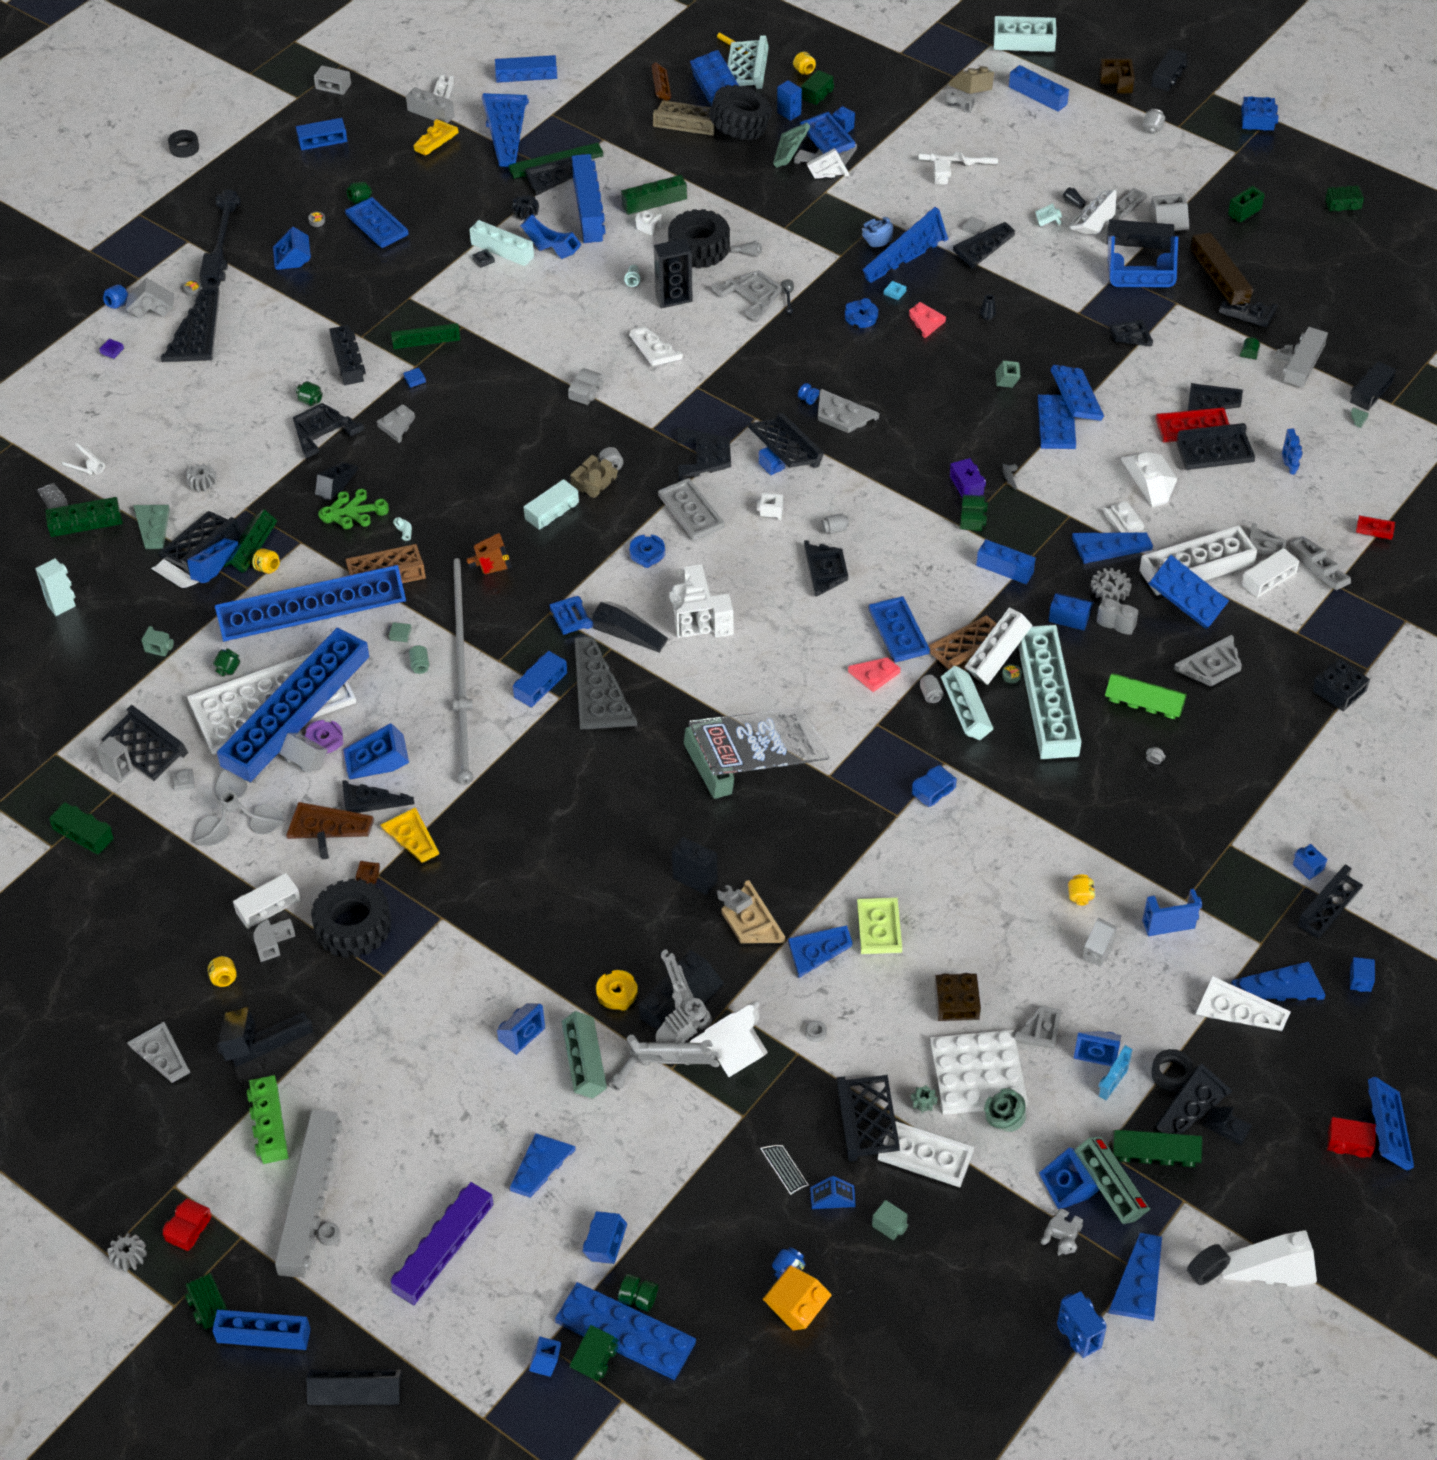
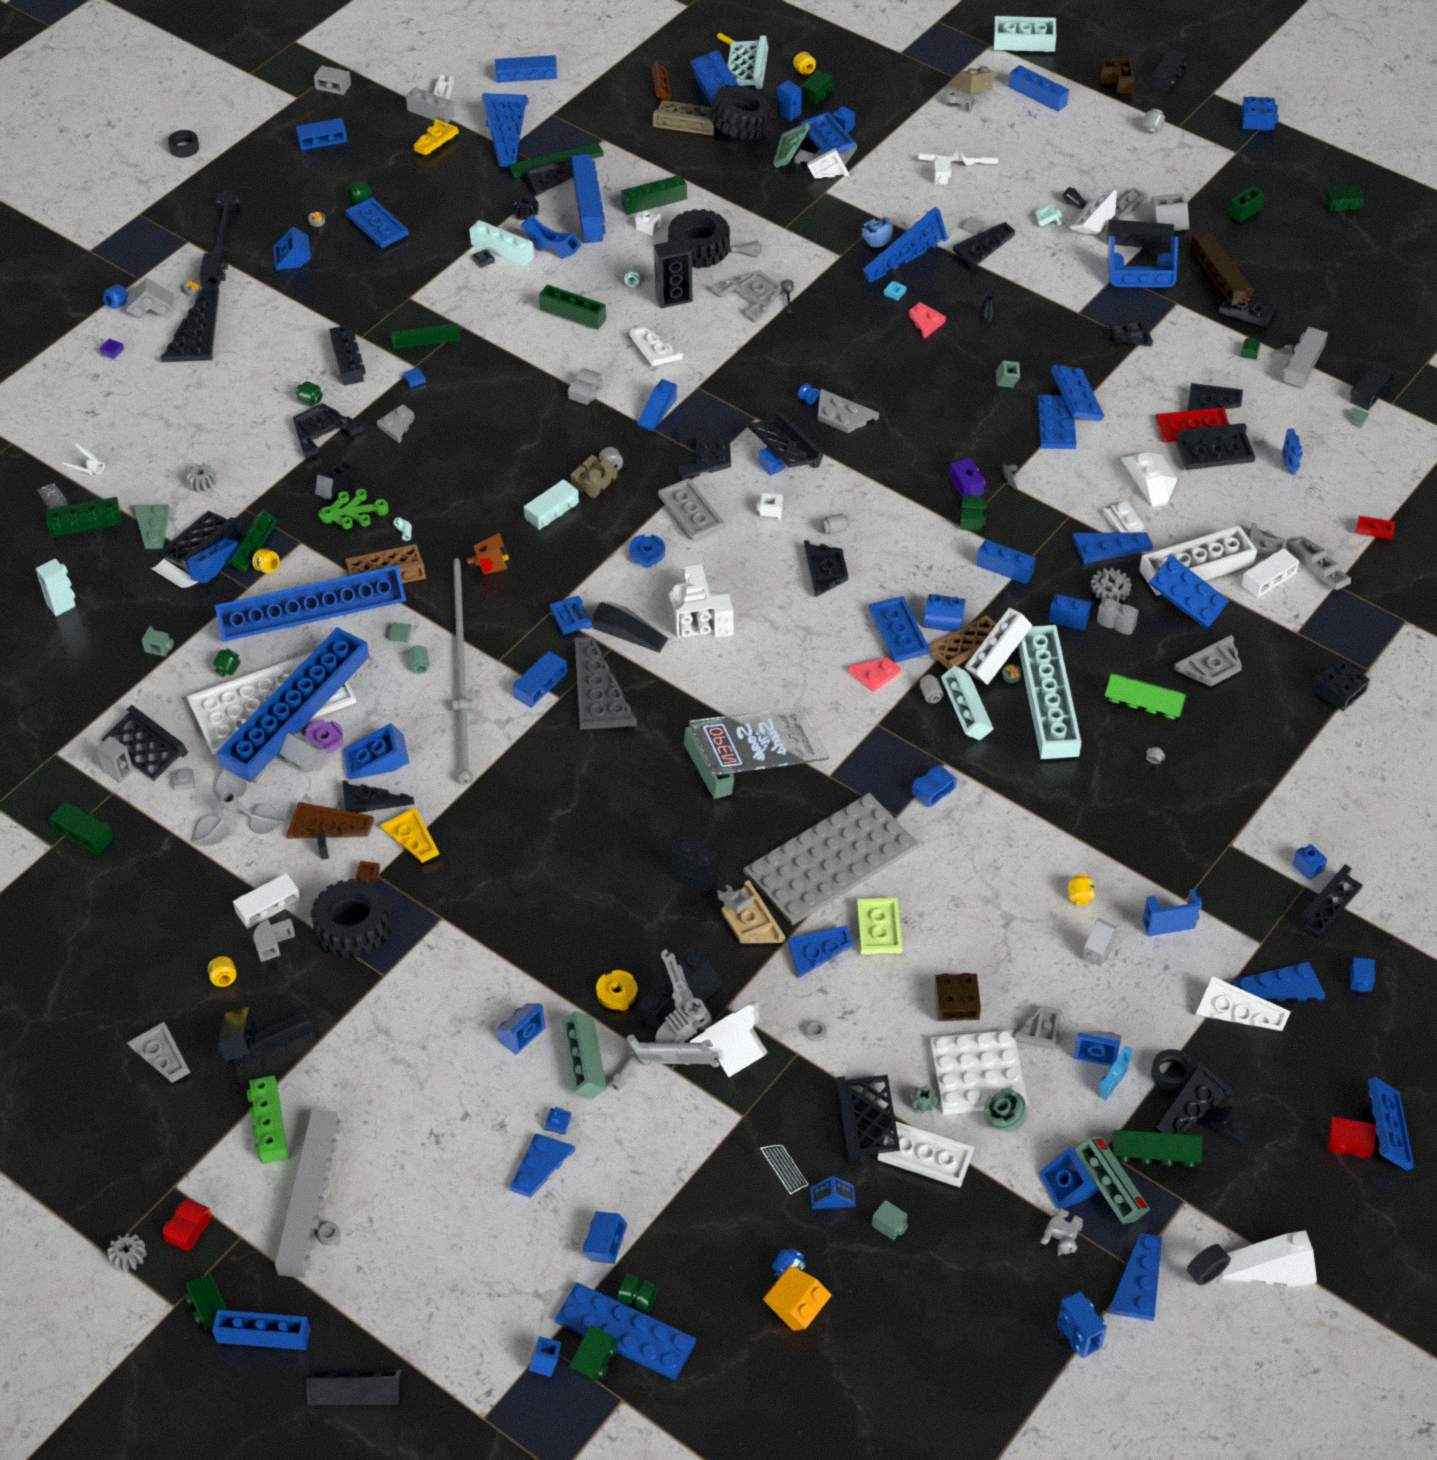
(441, 1243): dark purple brick -> none
(558, 1120): none -> blue tile
(572, 306): none -> dark green brick
(659, 403): none -> blue slope
(830, 858): none -> light grey plate
(854, 310): blue plate -> none
(944, 612): none -> blue brick

